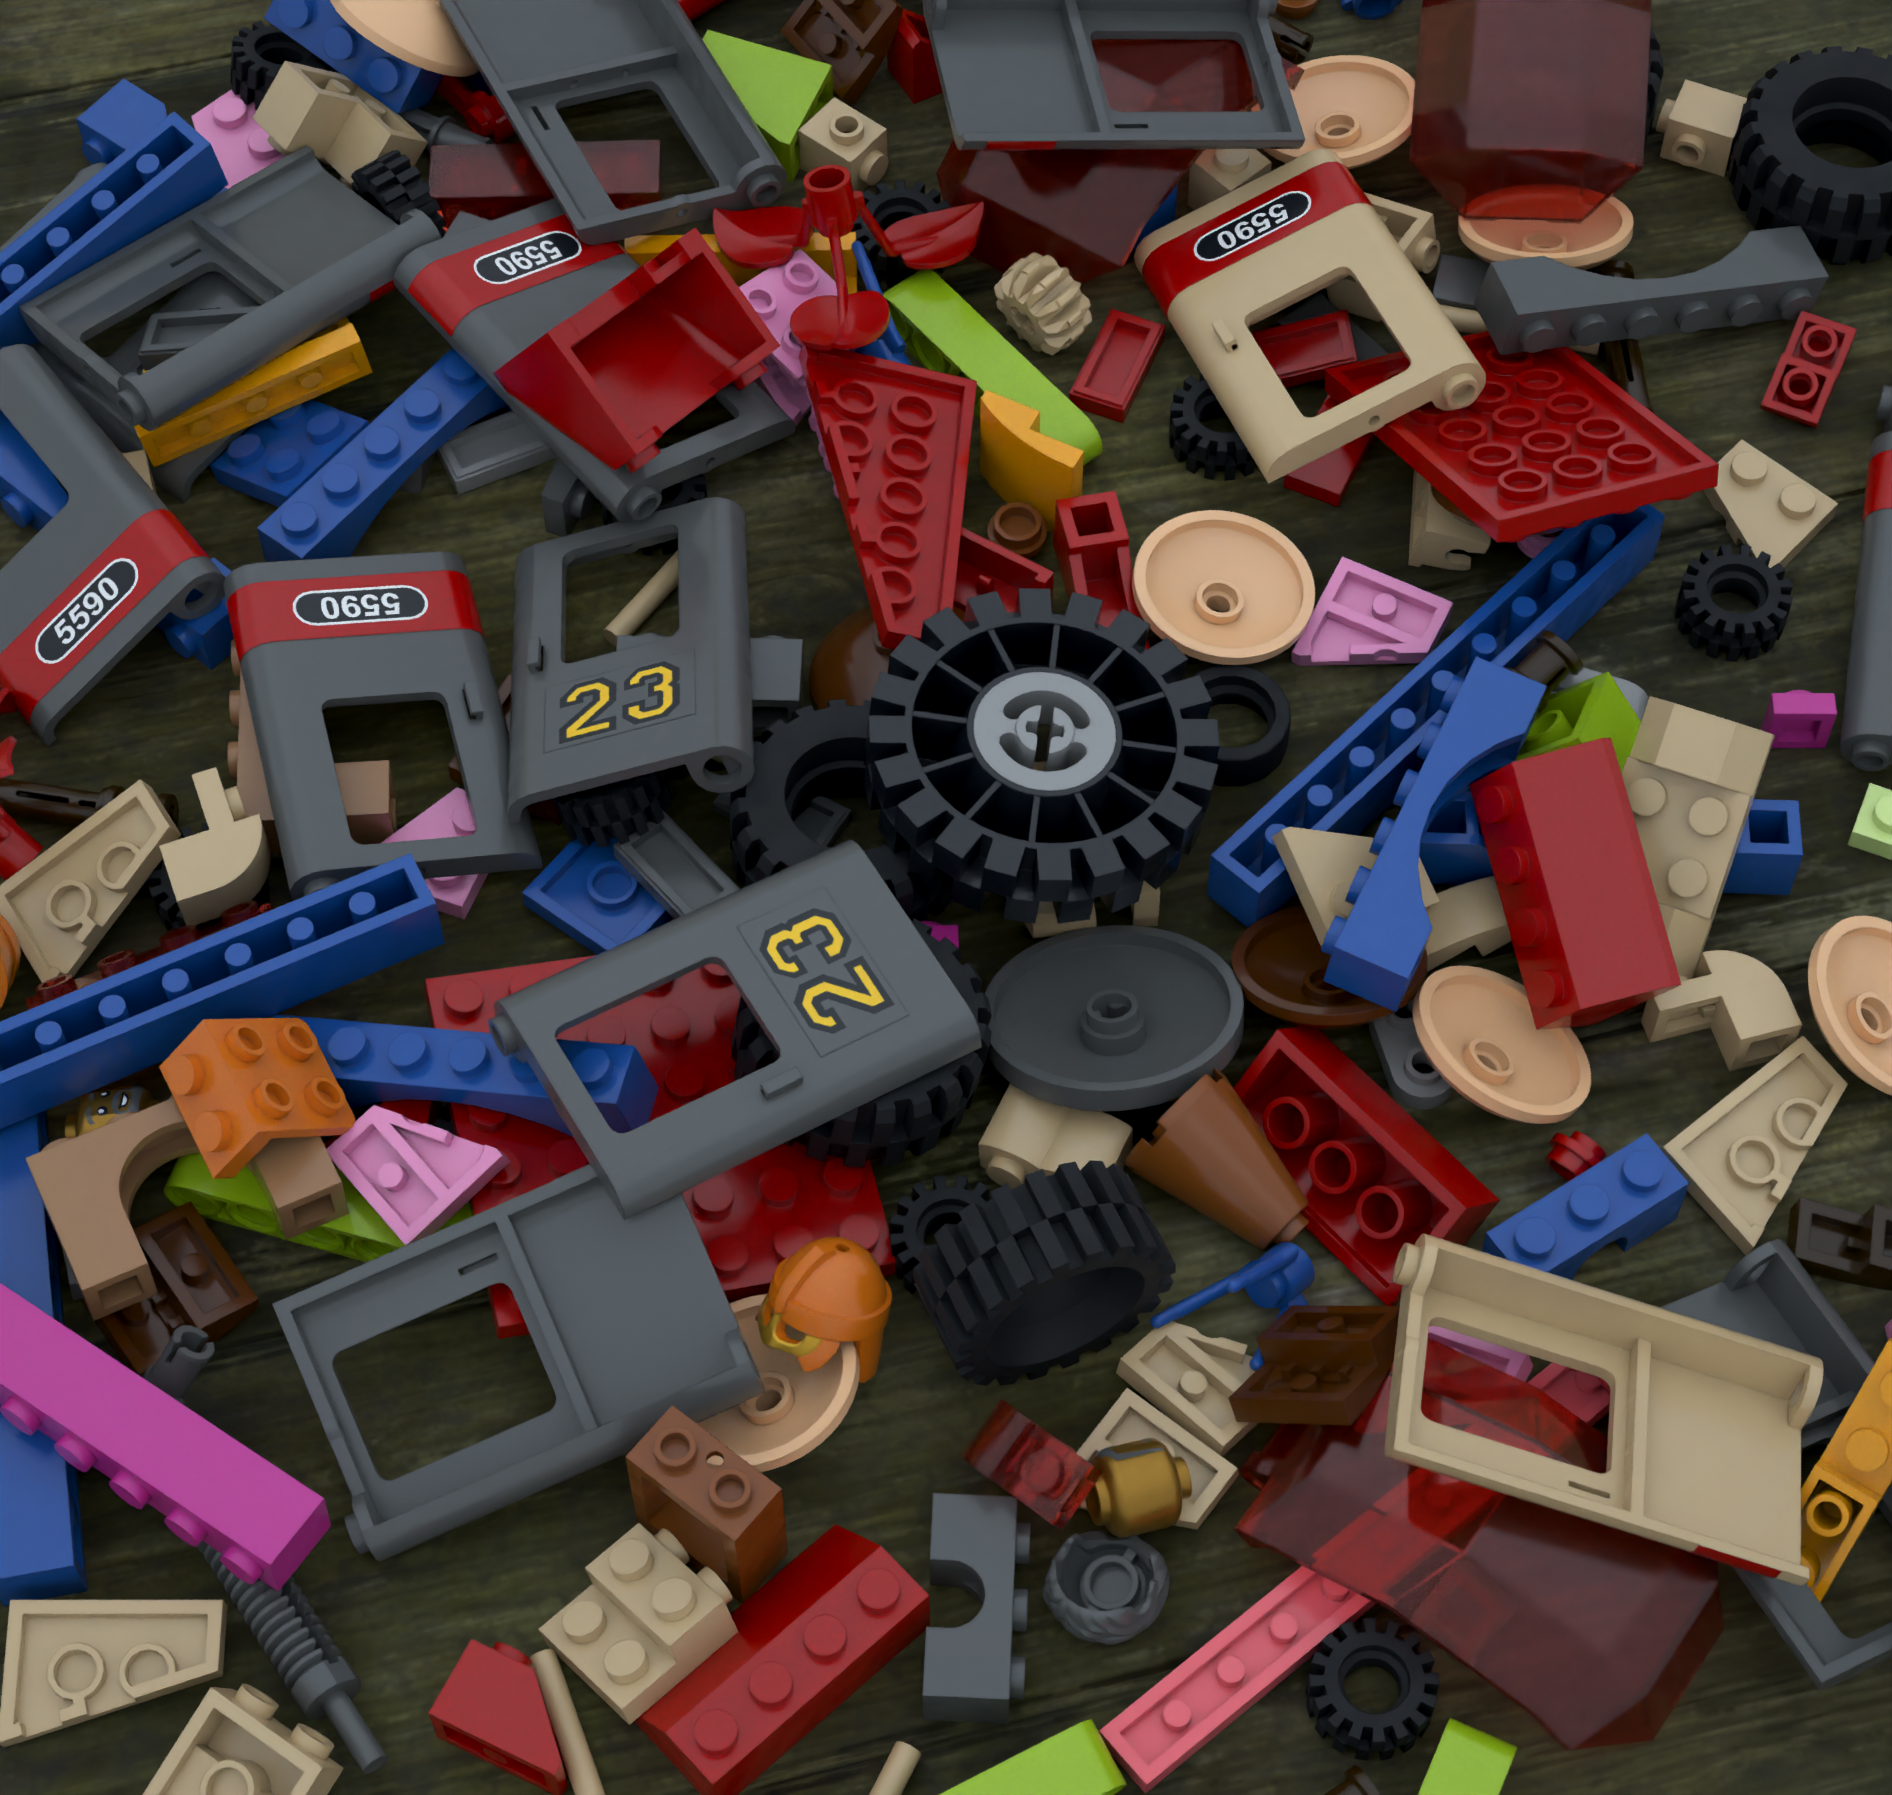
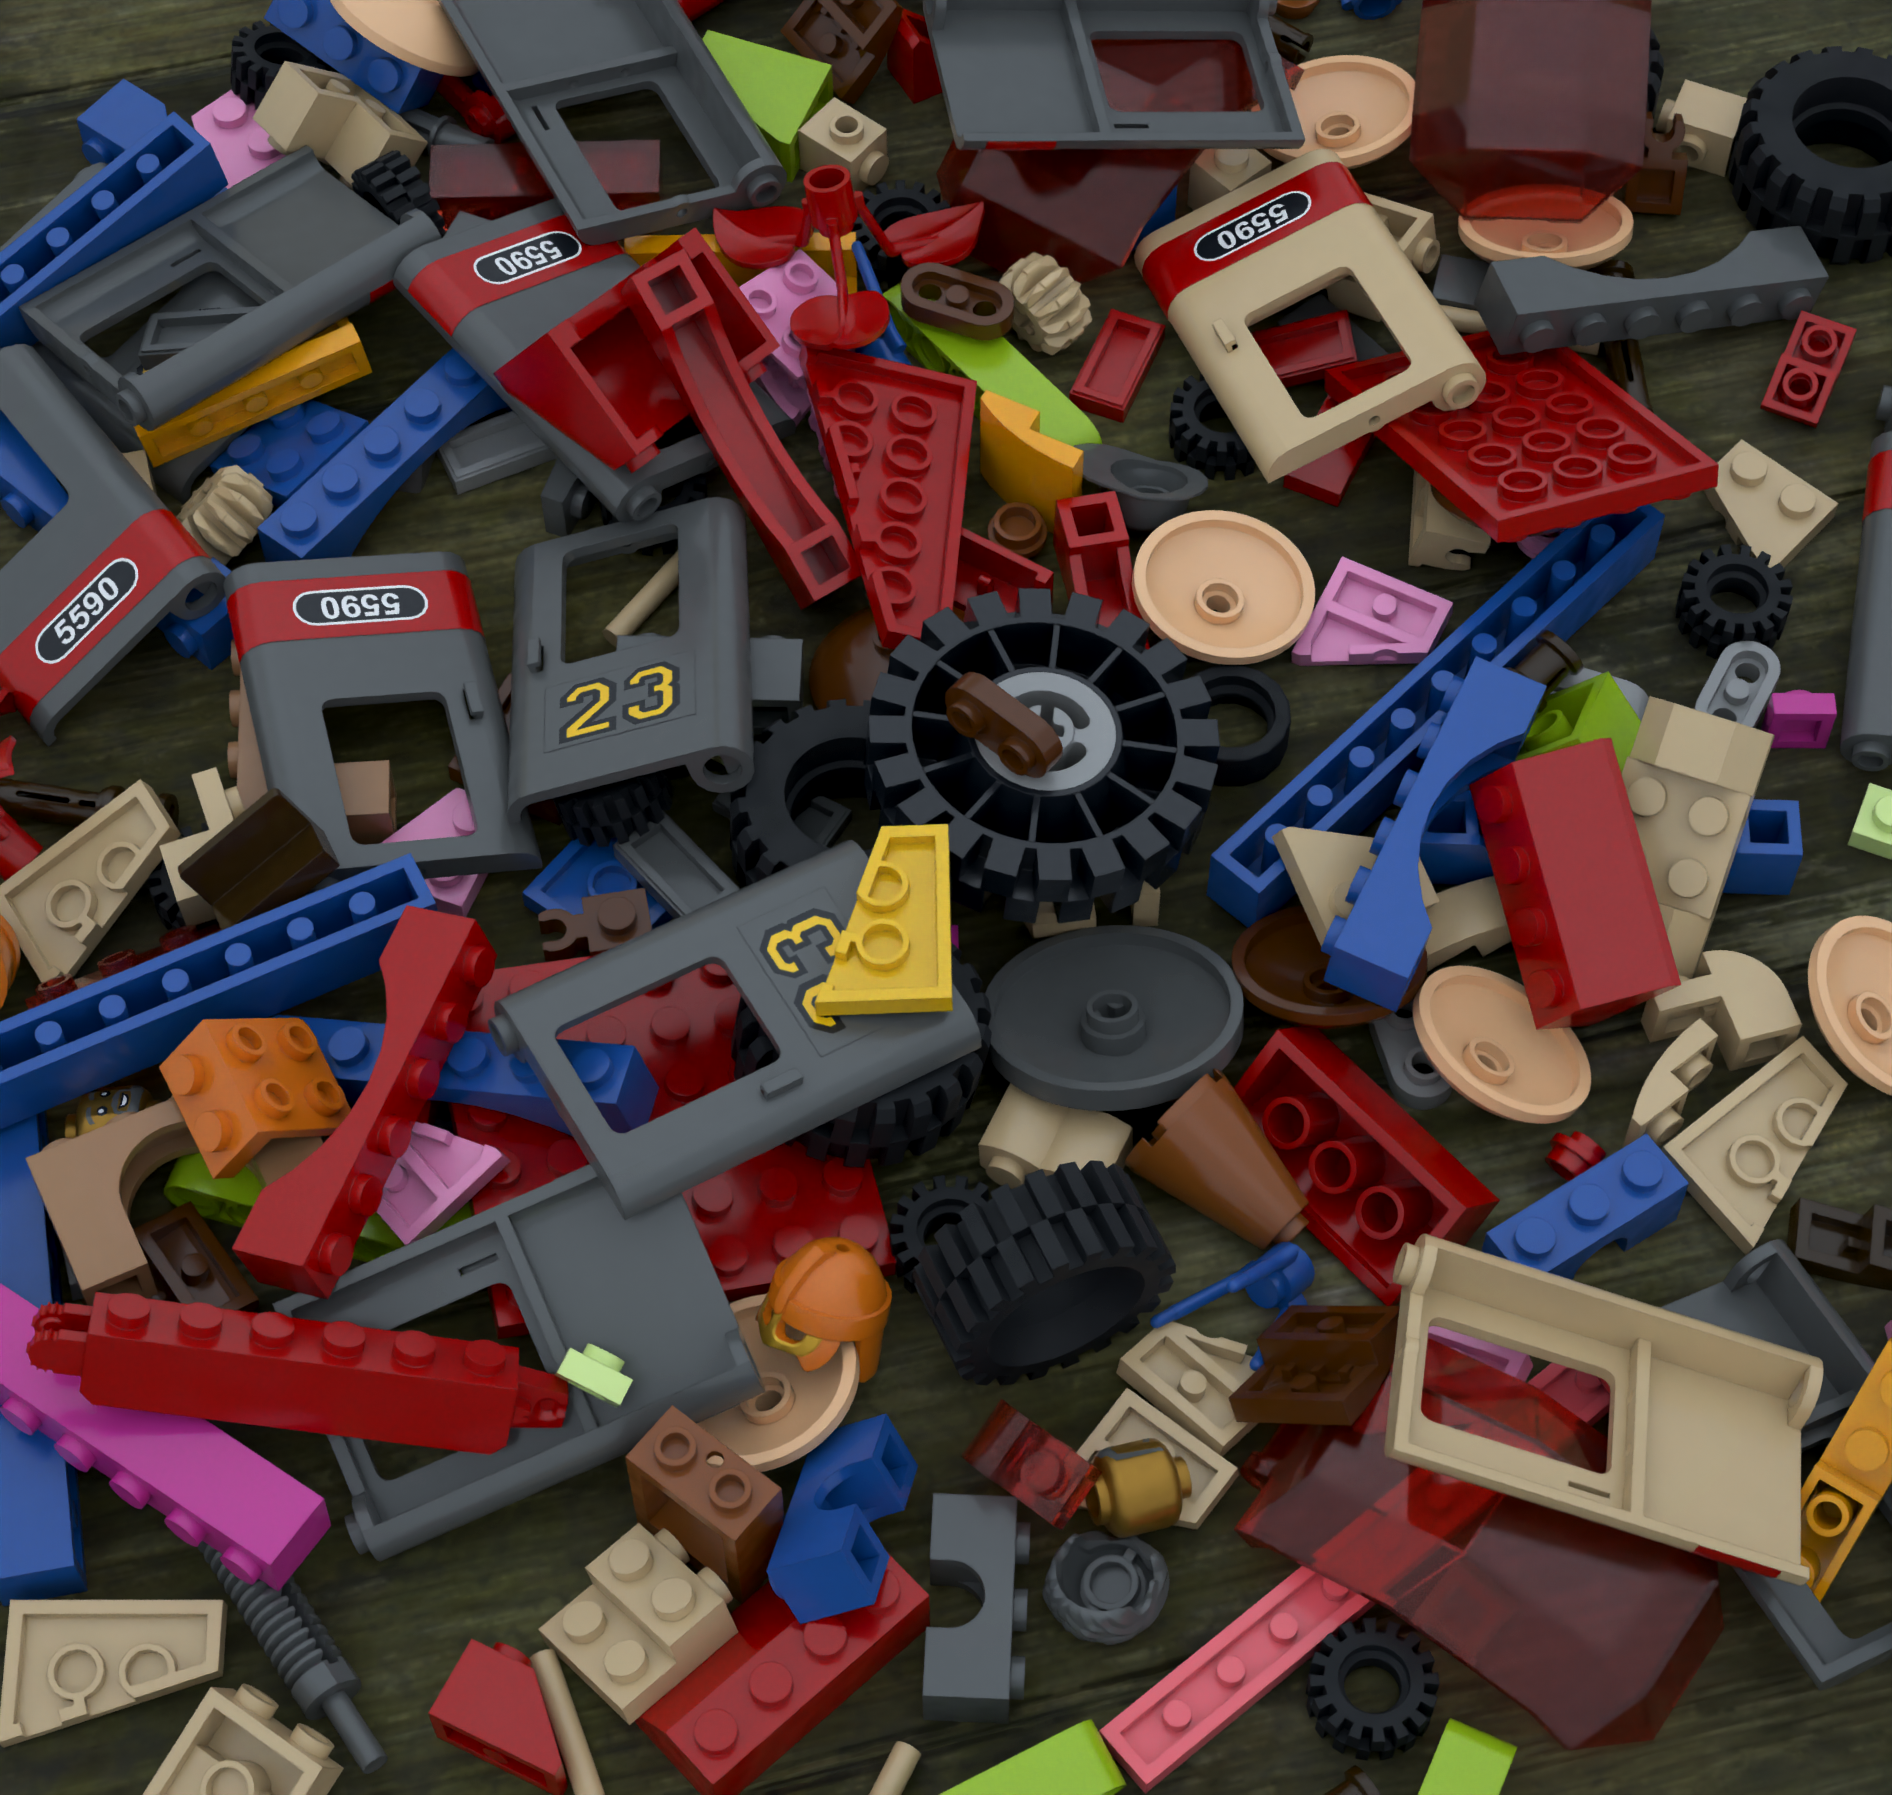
(226, 512): none -> tan gear
(260, 860): none -> dark brown panel
(295, 1372): none -> red hinge
(312, 1217): none -> red arch
(595, 1373): none -> yellowish green plate
(603, 925): none -> reddish brown plate
(701, 364): none -> red arch
(826, 1548): none -> blue arch
(899, 931): none -> yellow wing
(962, 304): none -> reddish brown plate
(1003, 725): none -> reddish brown plate
(1145, 487): none -> dark grey piece
(1663, 177): none -> reddish brown plate
(1668, 1084): none -> tan slope
(1733, 697): none -> light grey plate

